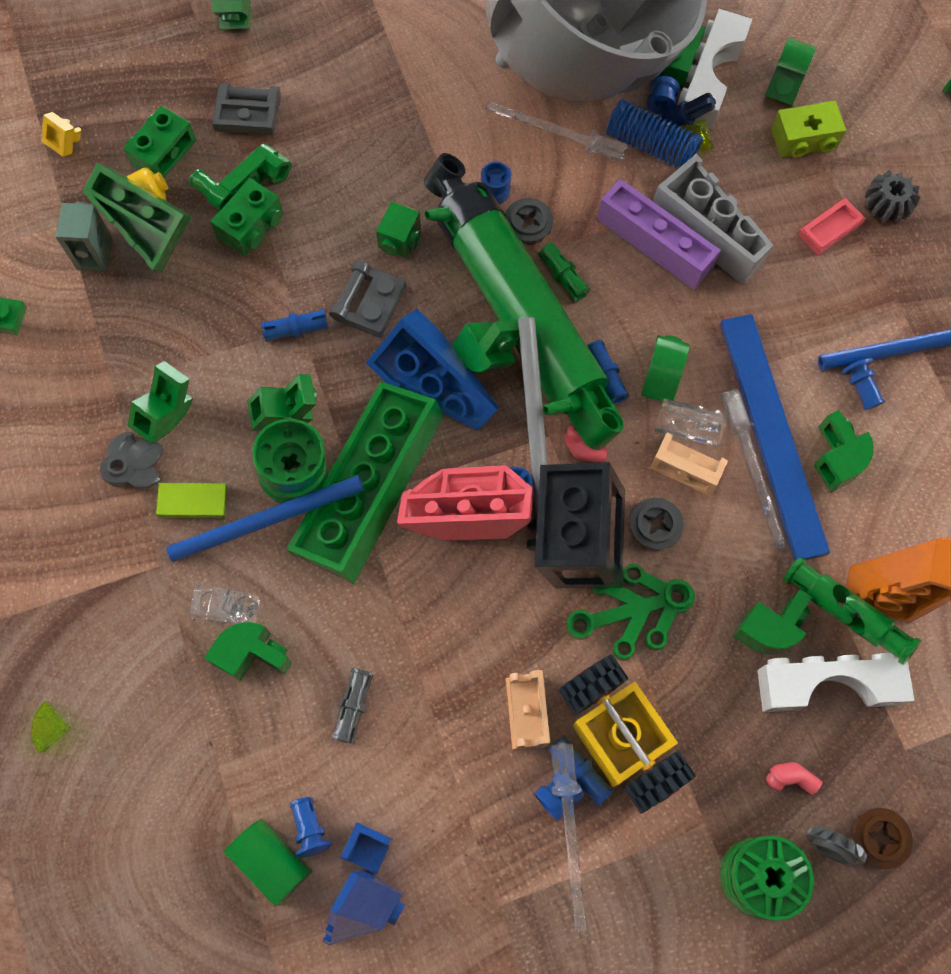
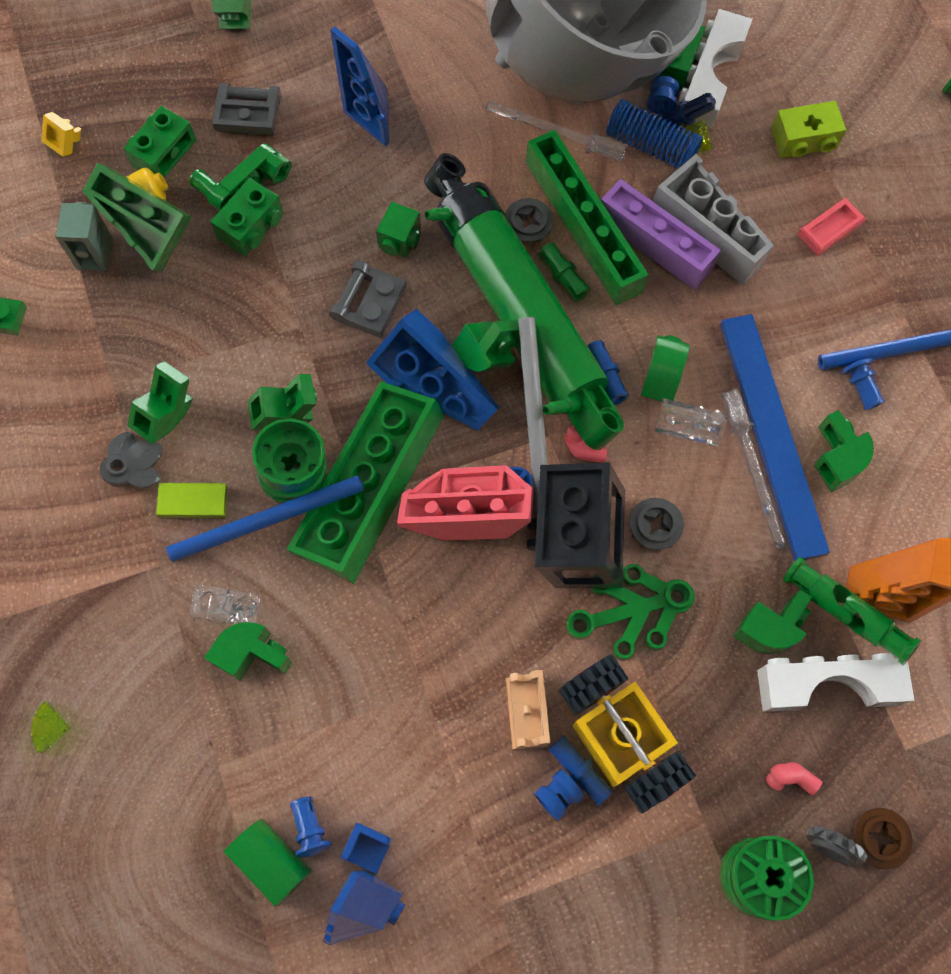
(294, 325): blue pin -> none
(352, 706): dark grey pin -> none
(361, 88): none -> blue wedge
(498, 179): blue wheel -> none
(566, 786): clear piece -> none
(586, 218): none -> green brick
(688, 466): light nougat hinge -> none
(790, 71): green brick -> none
(892, 197): dark grey gear -> none

